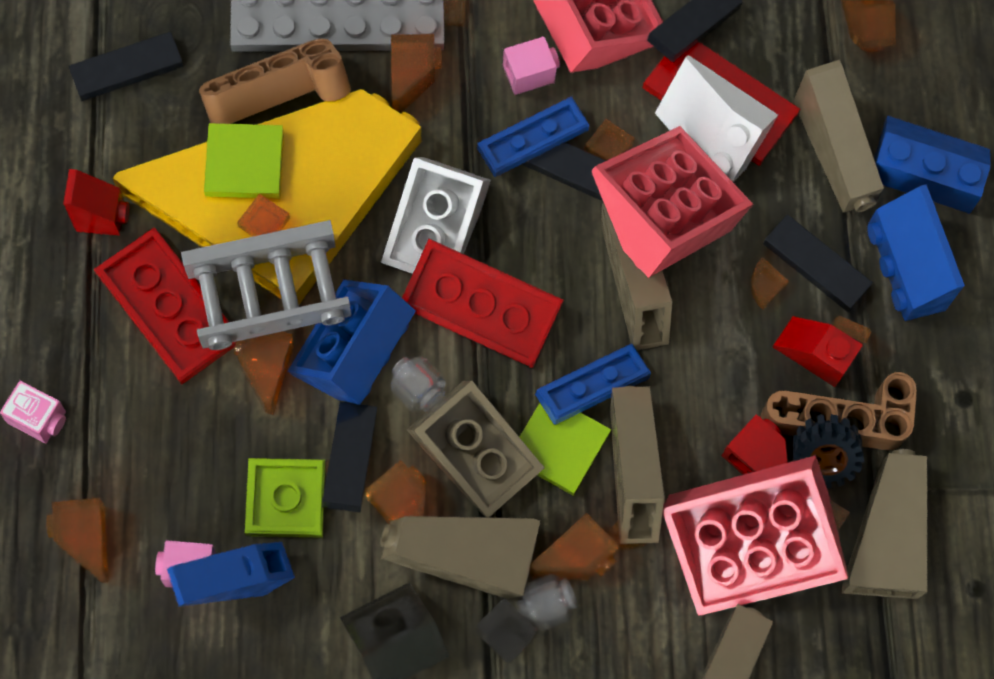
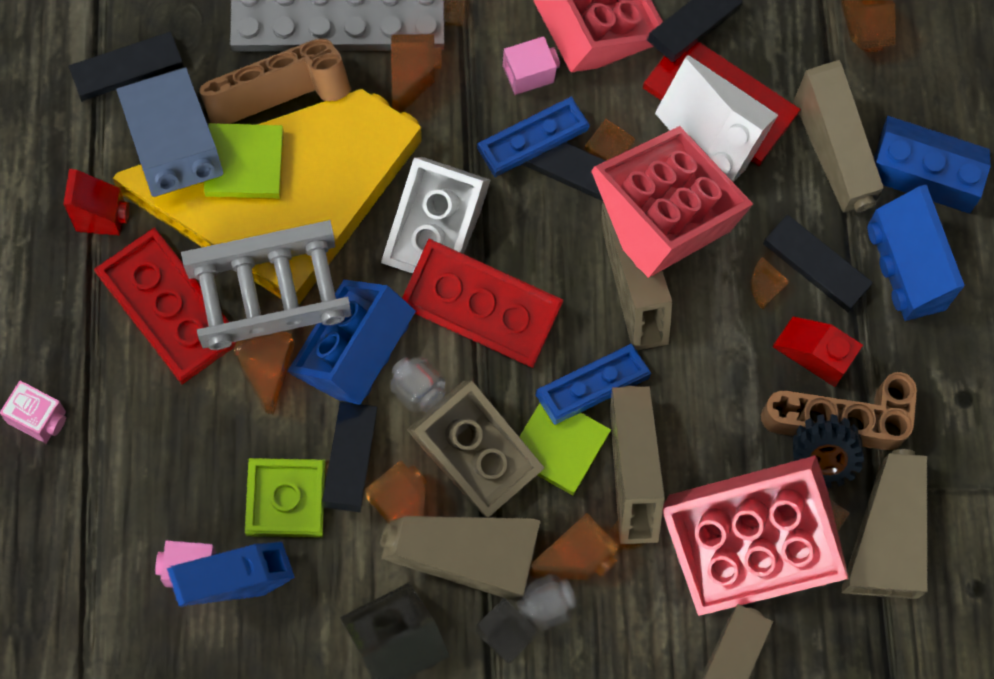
(81, 533): clear orange slope -> none
(170, 132): none -> sand blue panel
(263, 217): clear orange tile -> none
(756, 447): red slope -> none
(852, 328): clear orange tile -> none

